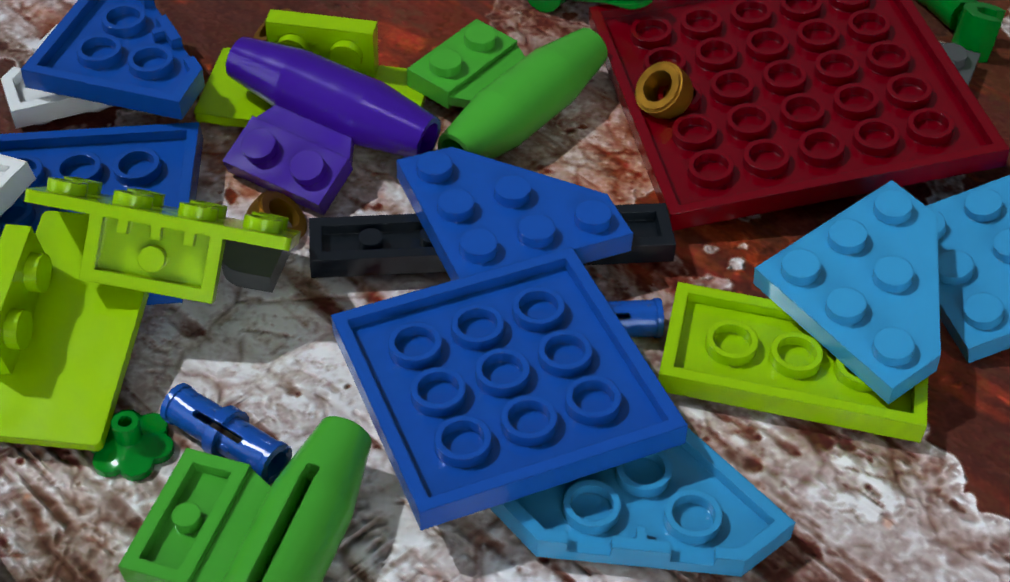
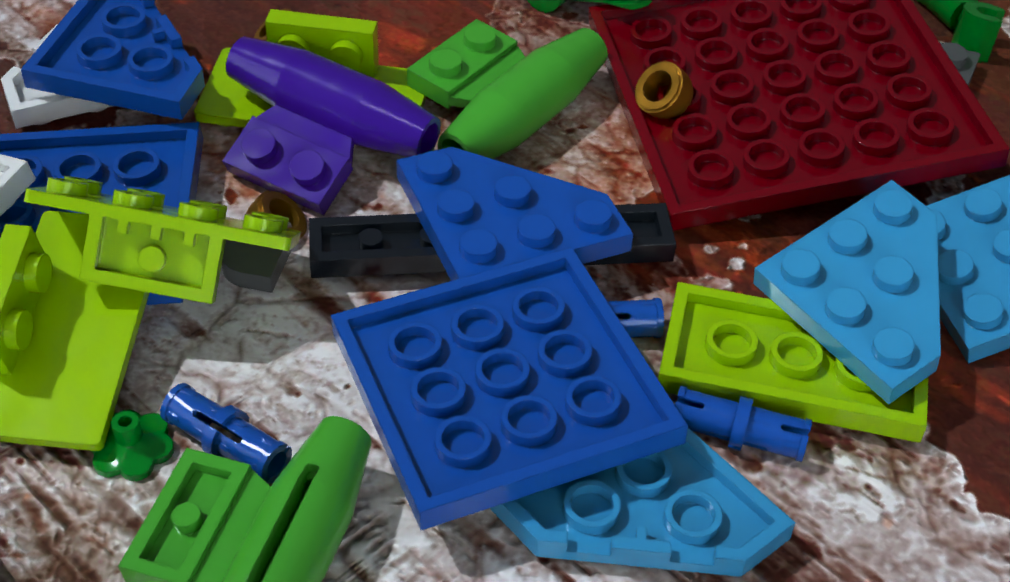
(744, 423): none -> blue pin

